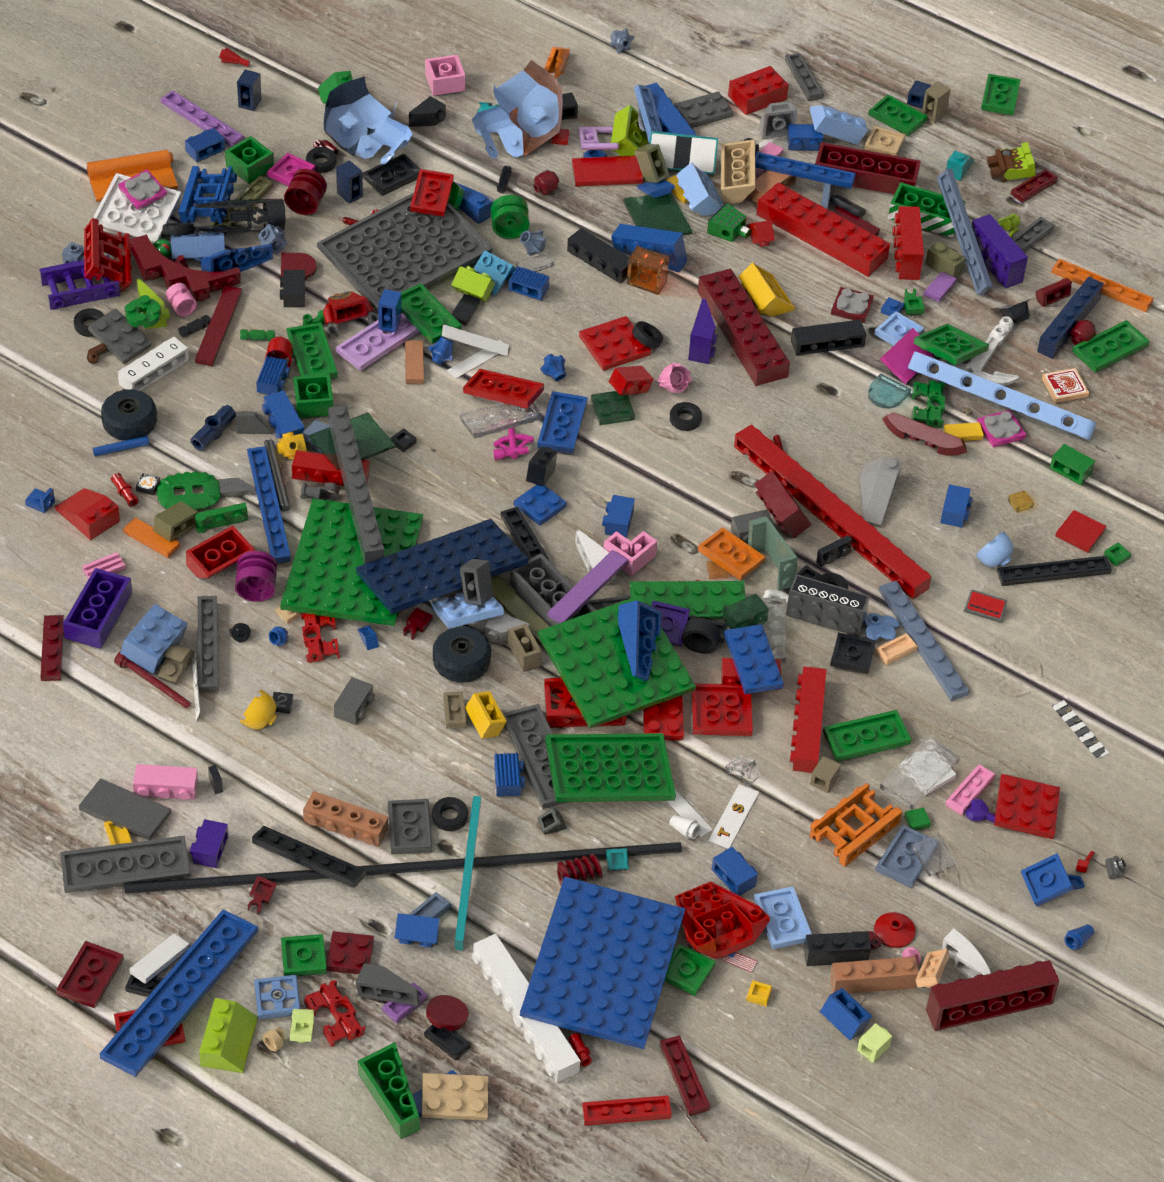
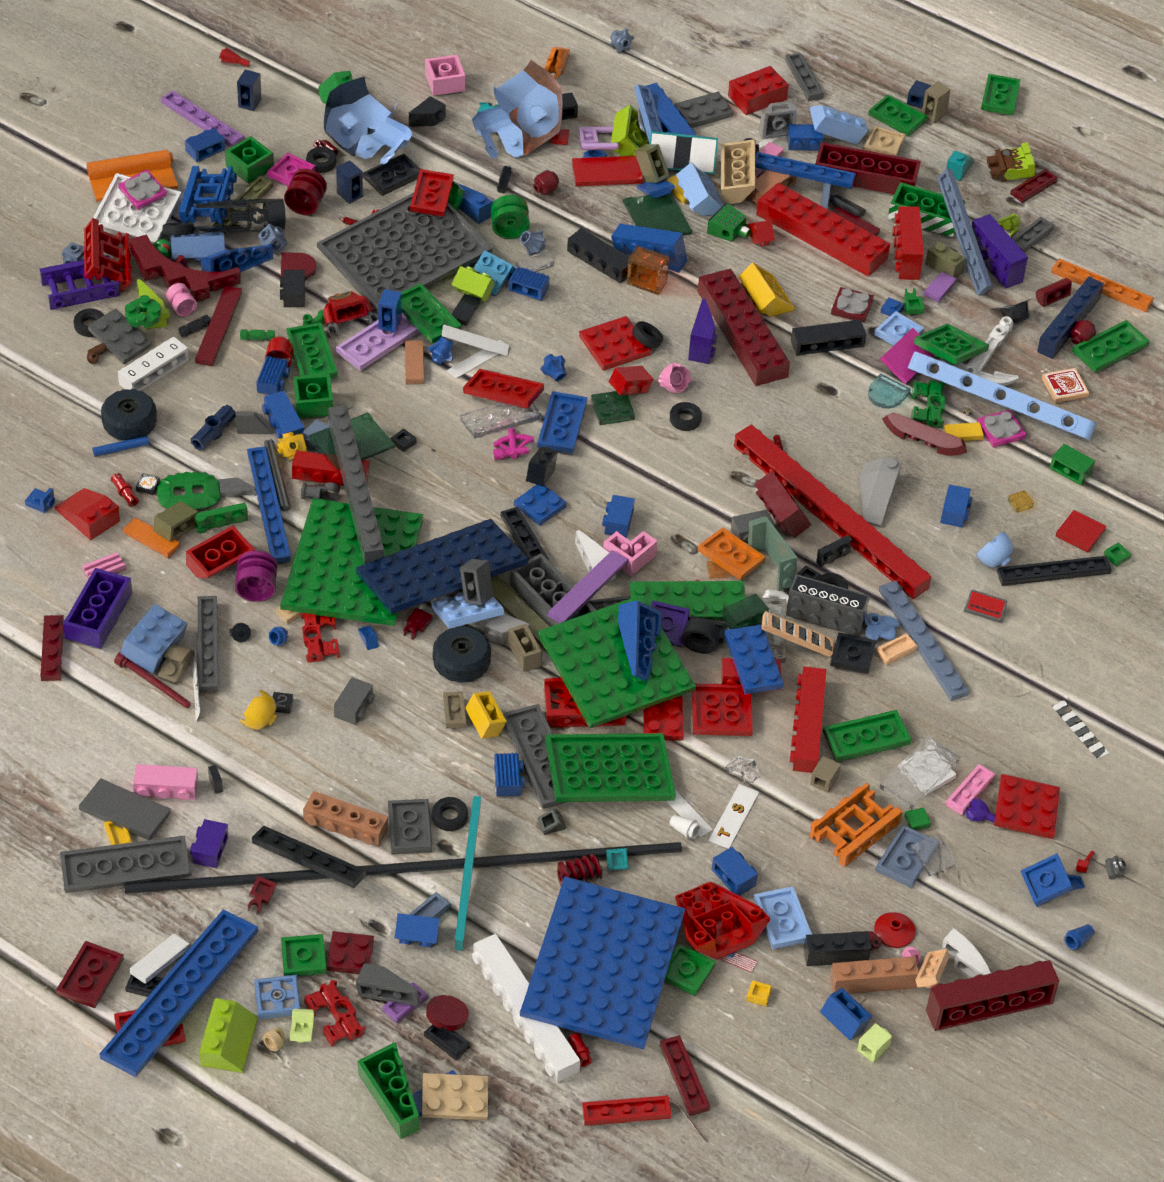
(797, 634): none -> light nougat tile

